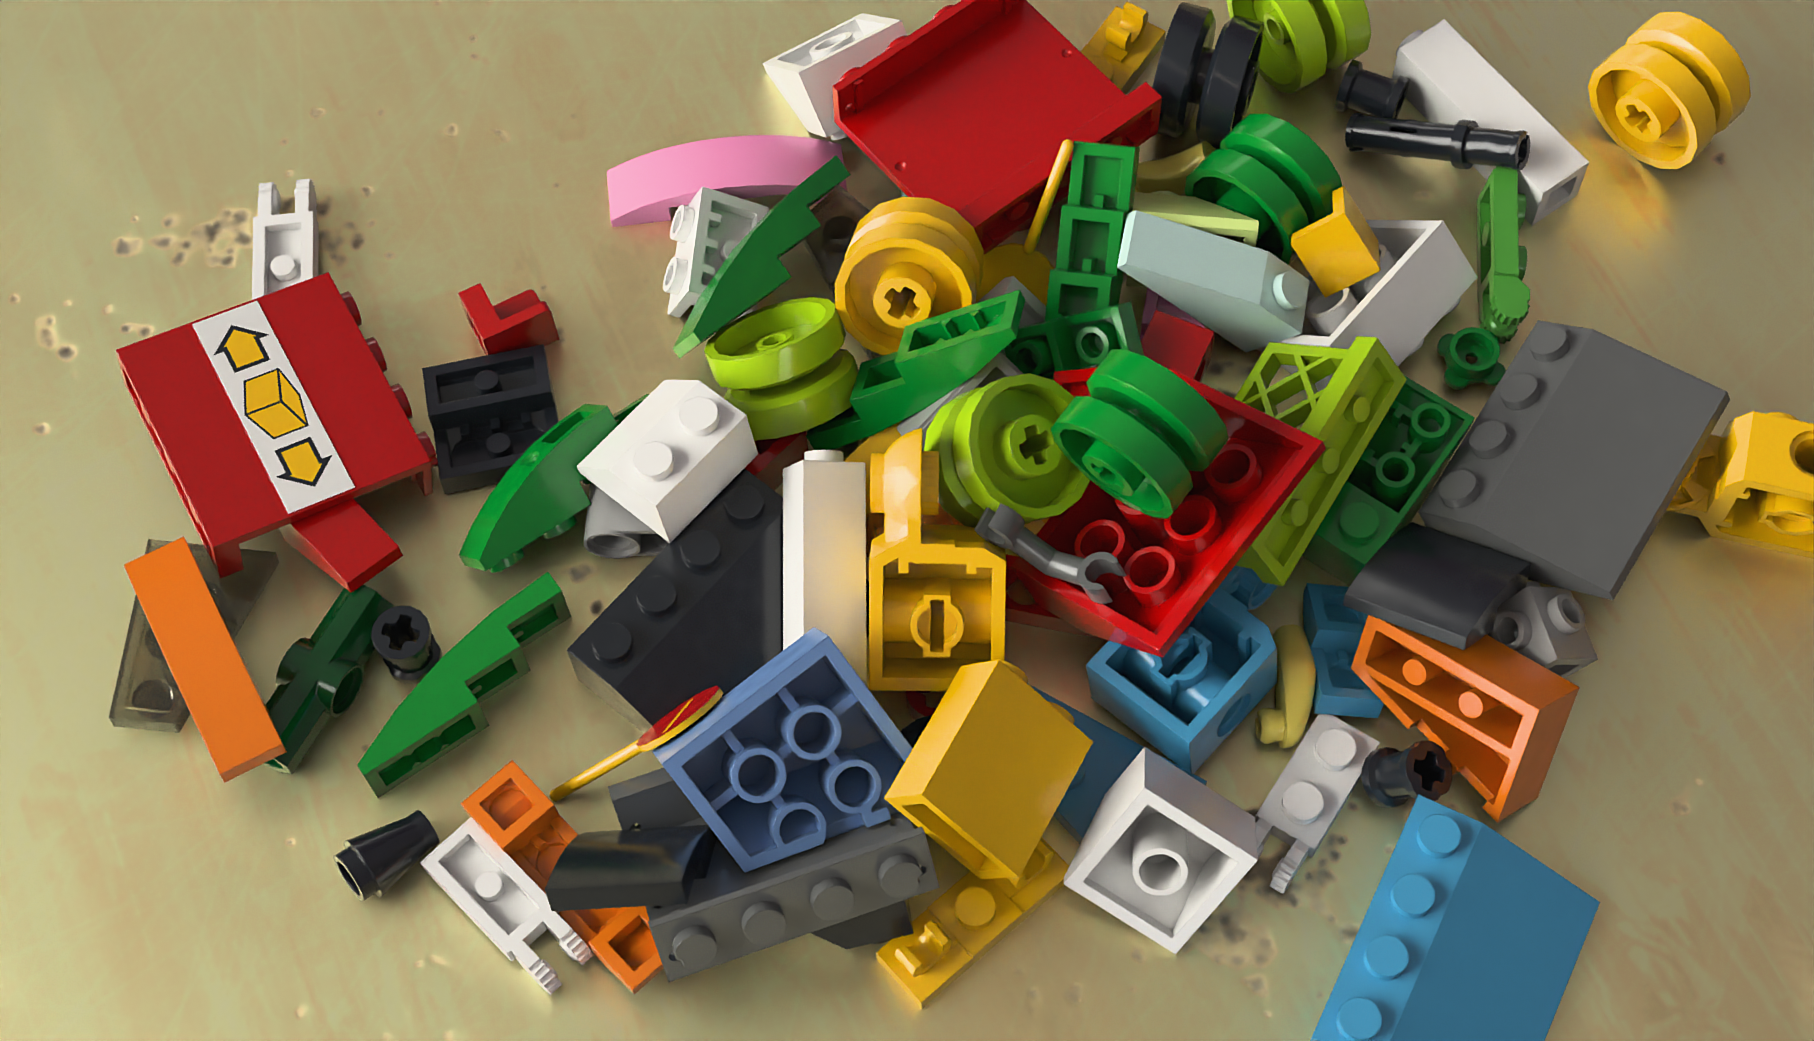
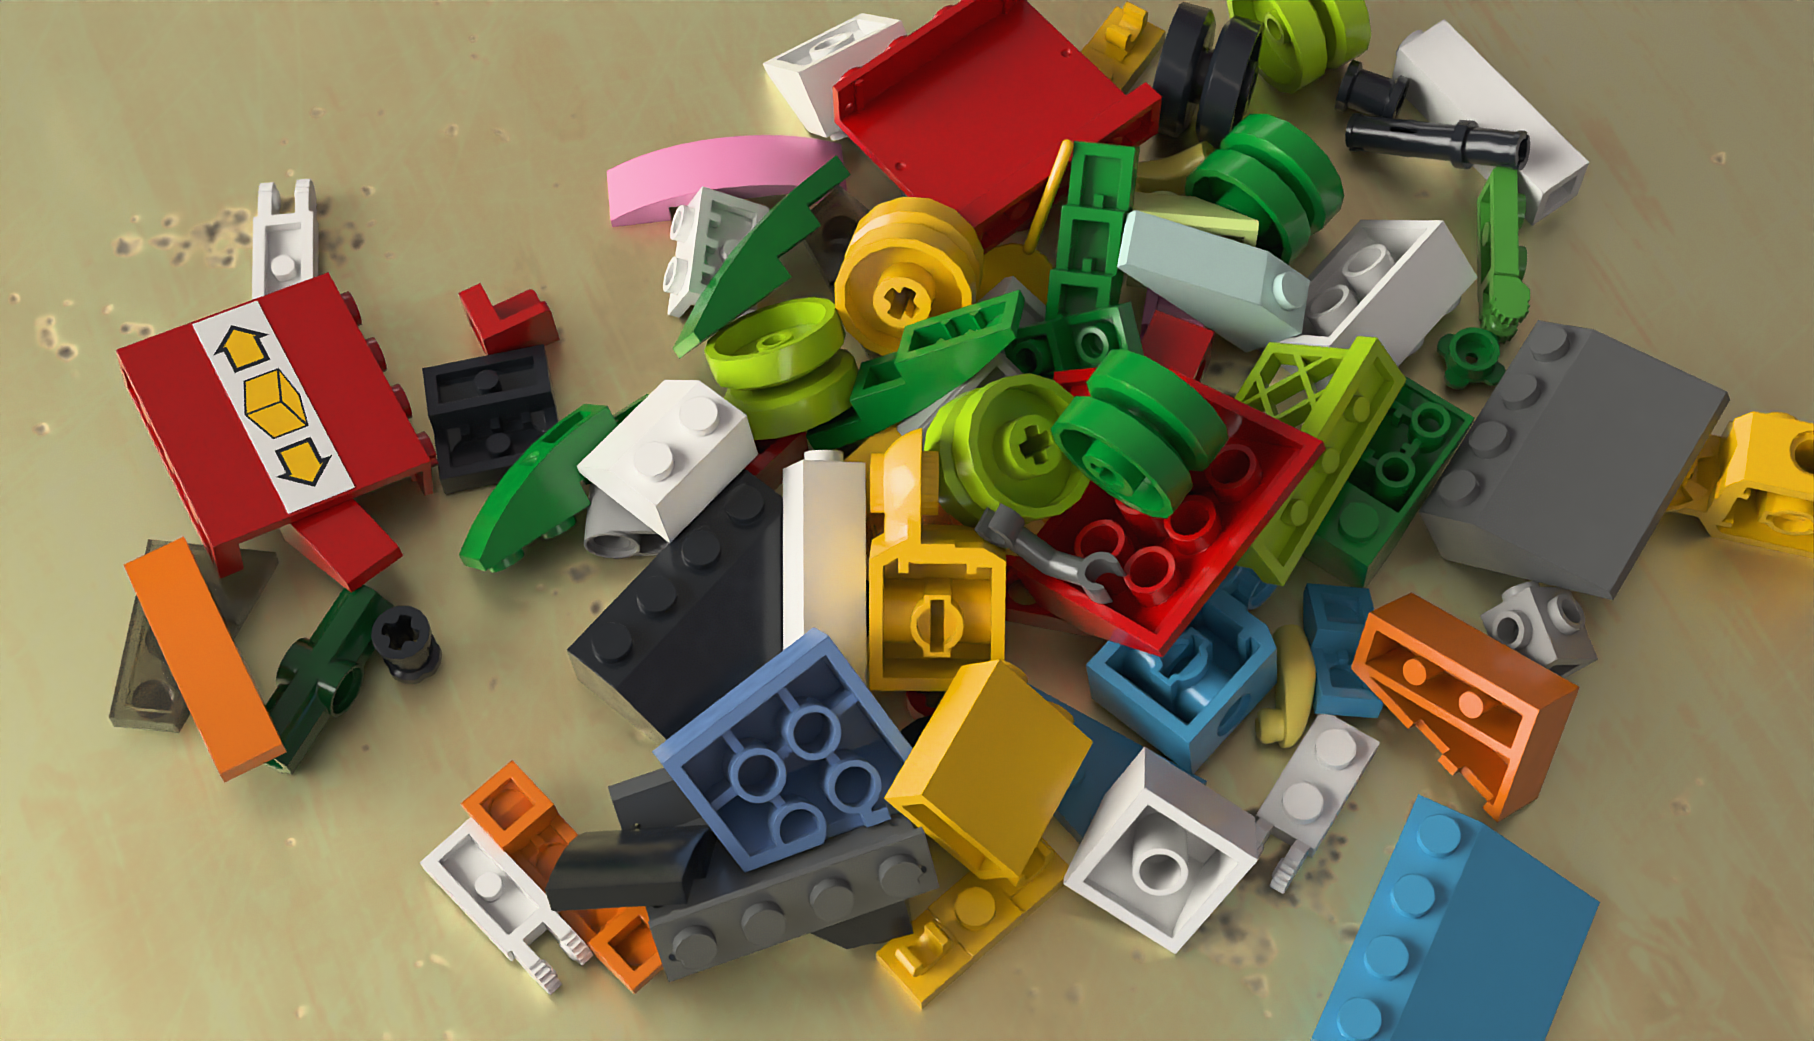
(382, 856): black cone -> none
(447, 701): green slope -> none
(659, 733): yellow piece -> none
(1338, 247): yellow panel -> none
(1397, 775): black bush -> none
(1437, 585): black slope -> none
(1669, 90): yellow wheel -> none

